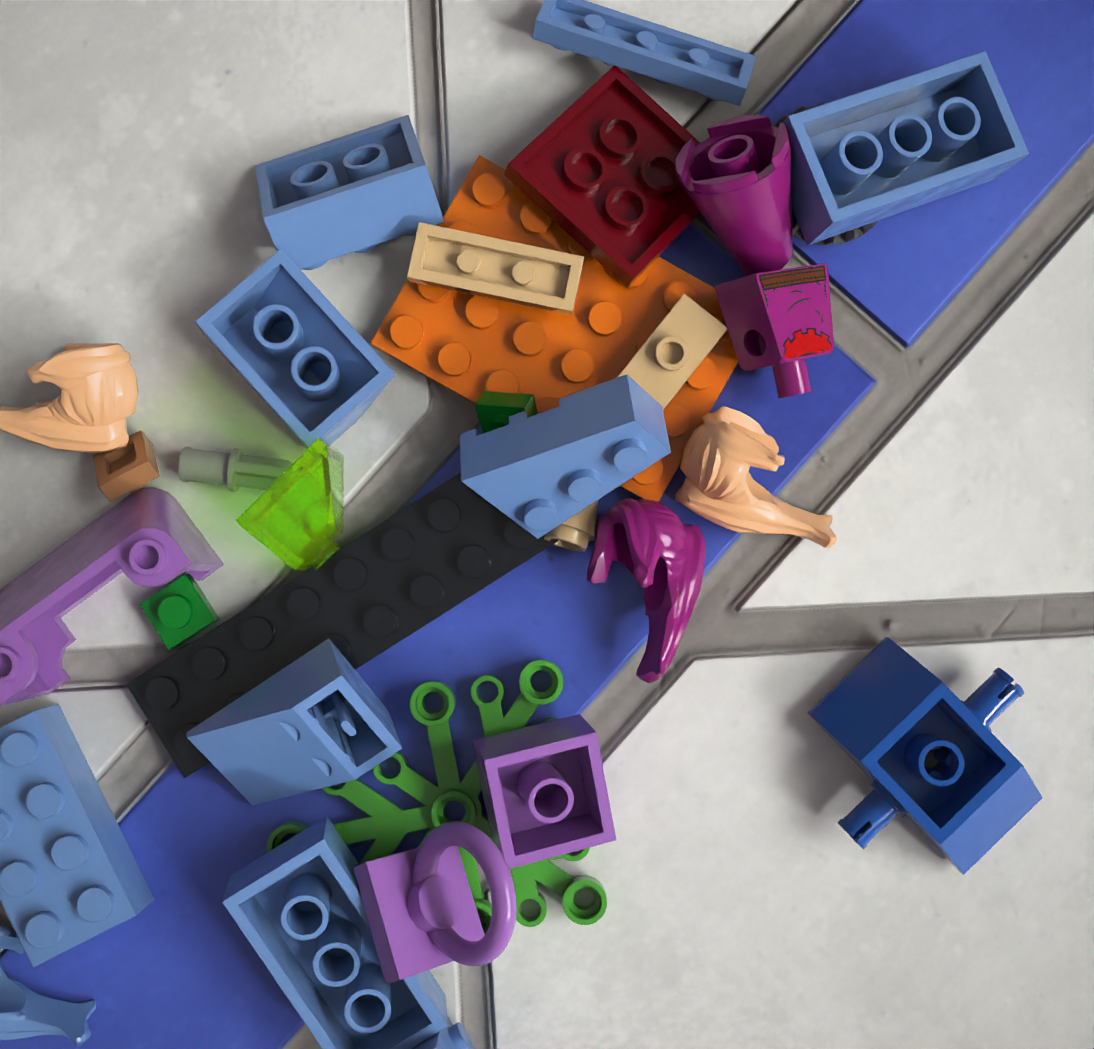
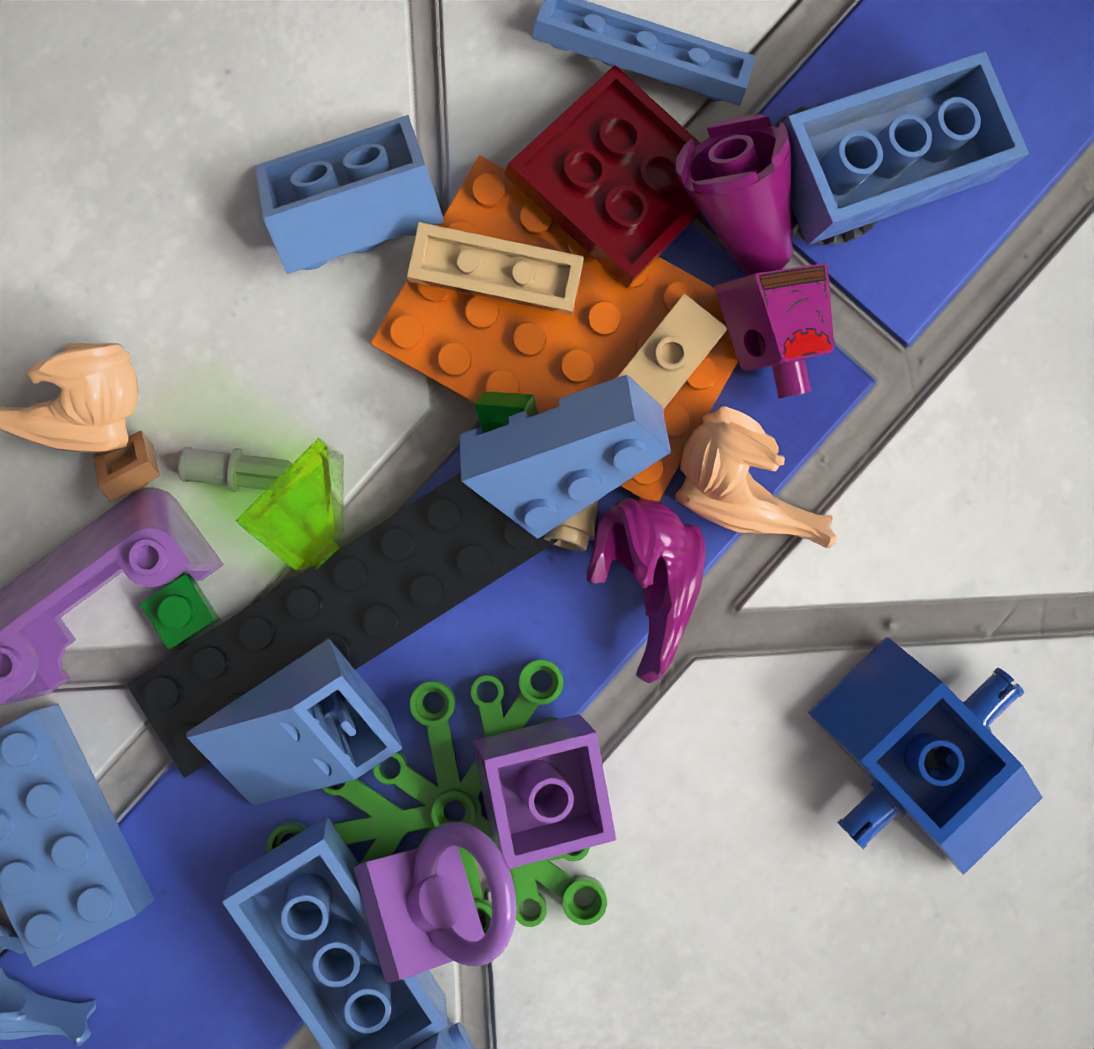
(296, 351): medium blue slope -> none

